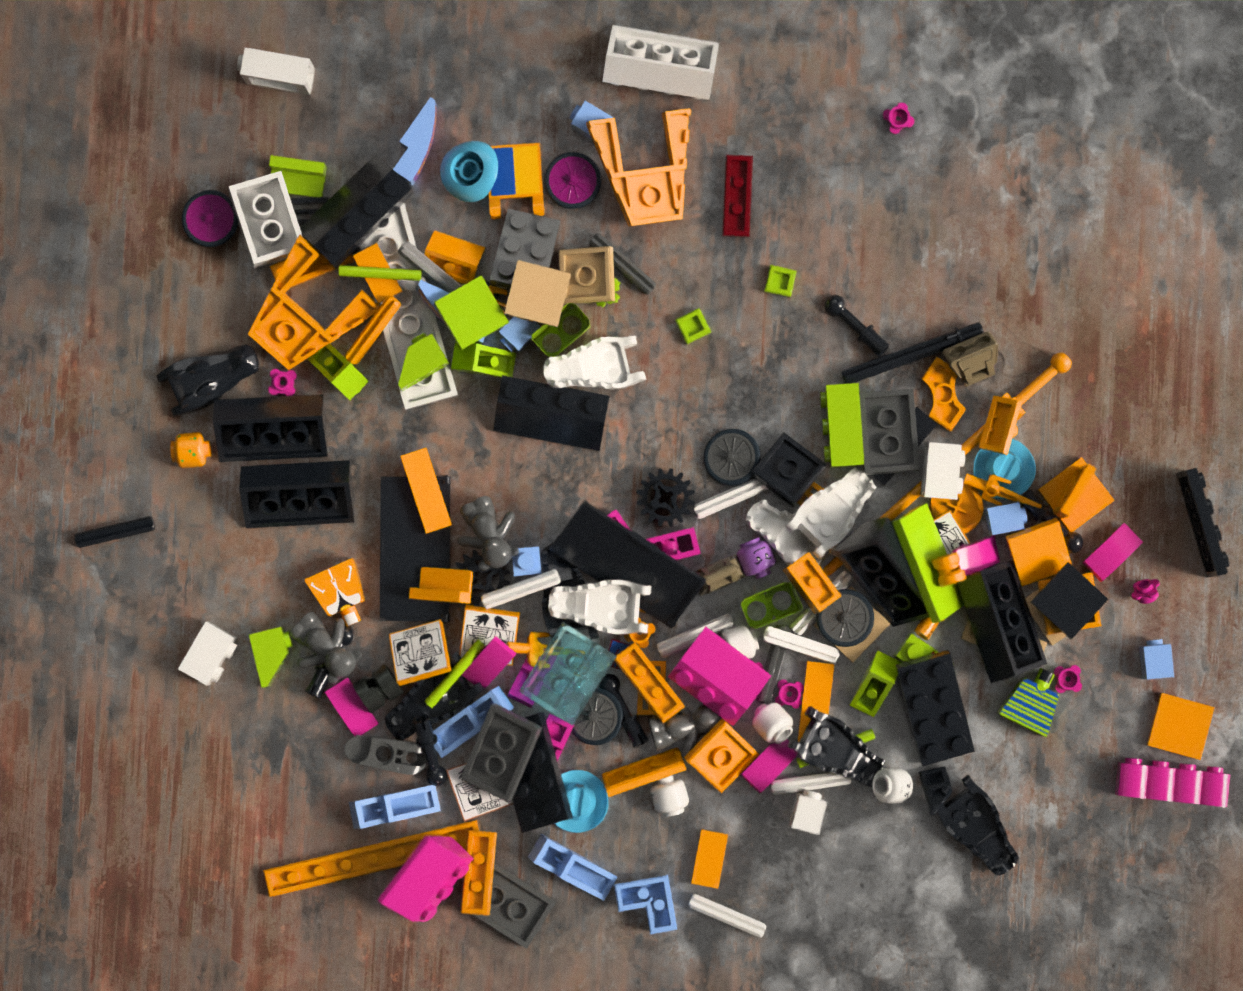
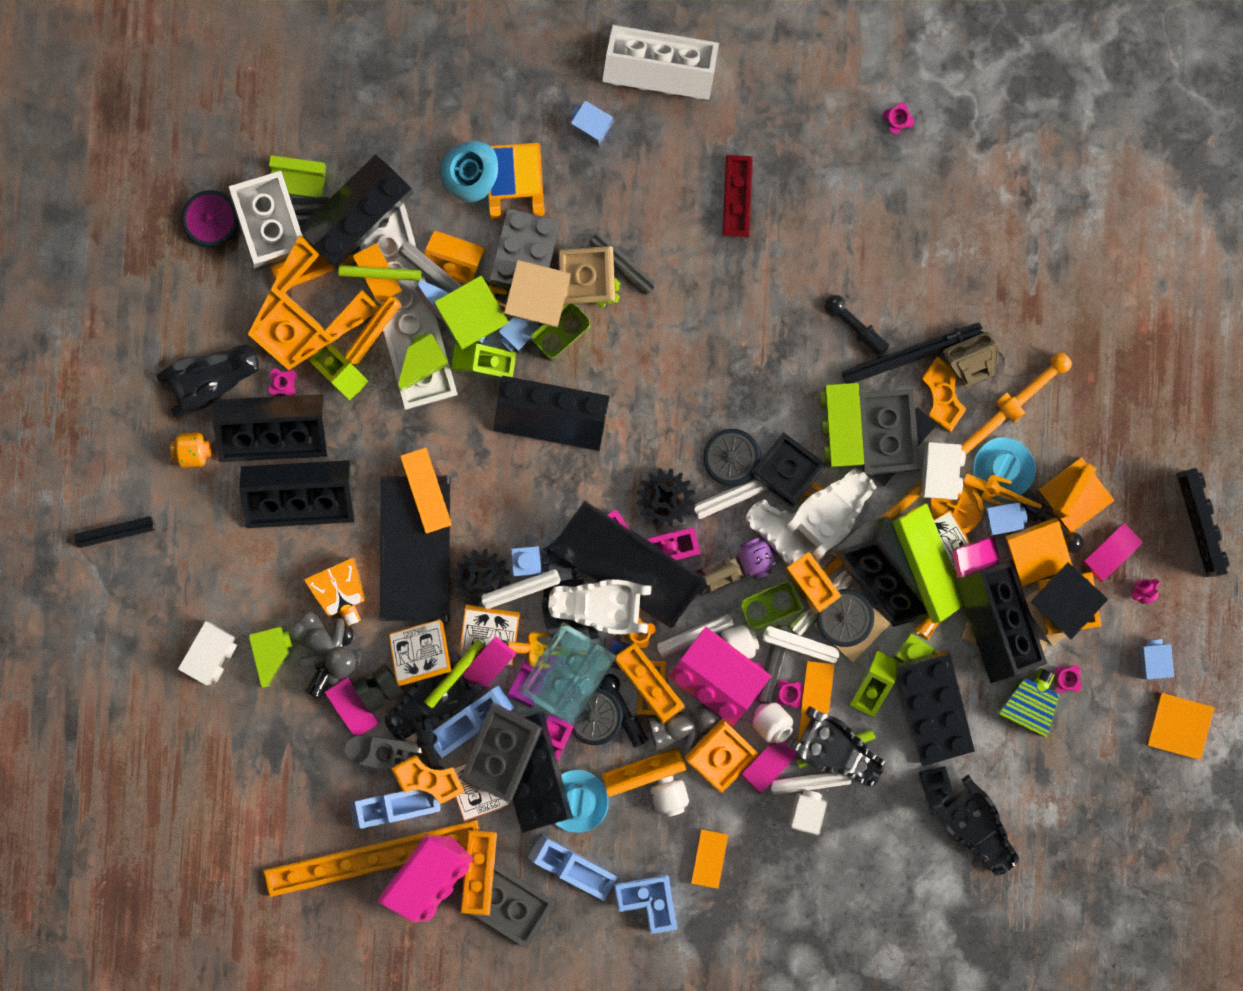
(276, 71): white window -> none
(414, 775): none -> light orange tile
(418, 143): light blue slope -> none
(443, 585): light orange panel -> none
(482, 519): dark grey piece -> none
(572, 180): magenta wheel -> none
(595, 365): white animal -> none
(649, 193): light orange wing -> none
(693, 326): lime tile -> none
(727, 915): white axle -> none
(780, 281): lime tile -> none
(892, 785): white head -> none
(948, 569): light orange wheel -> none
(1000, 425): light orange tile -> none
(1172, 784): dark pink brick -> none

